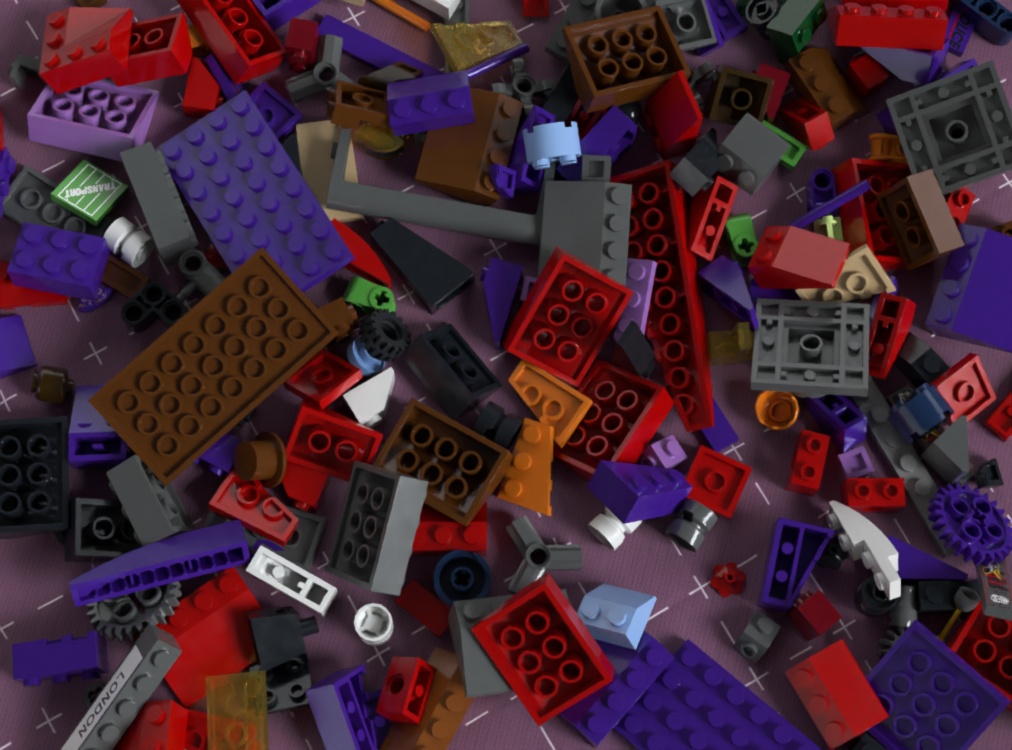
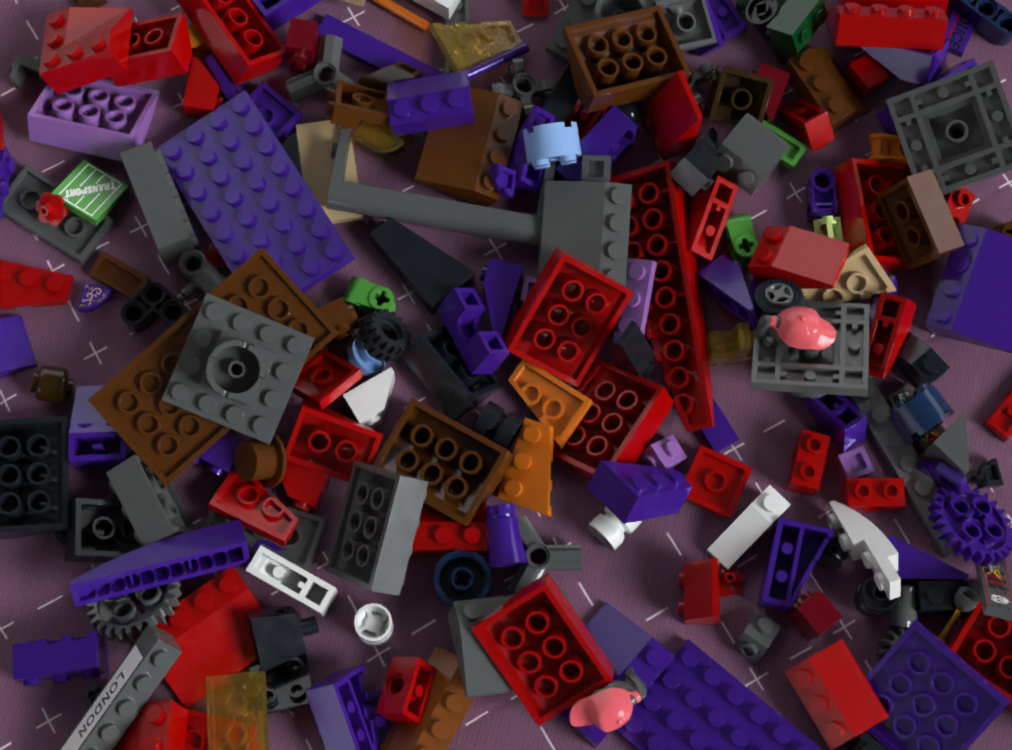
(51, 209): none -> red plant
(58, 261): dark purple brick -> none
(132, 244): white wheel -> none
(270, 363): none -> dark grey piece
(366, 261): red slope -> none
(424, 608): red tile -> none
(479, 349): none -> dark purple arch
(504, 537): none -> dark purple plant
(609, 706): none -> coral hair
(616, 614): light blue slope -> none
(691, 525): dark grey wheel -> none
(701, 592): none -> red slope
(748, 527): none -> white slope
(776, 409): orange hair -> none
(777, 295): none -> black wheel
(797, 328): none -> coral hair
(831, 205): dark purple bar -> none
(943, 474): none -> dark purple tile
(965, 388): red plate -> none

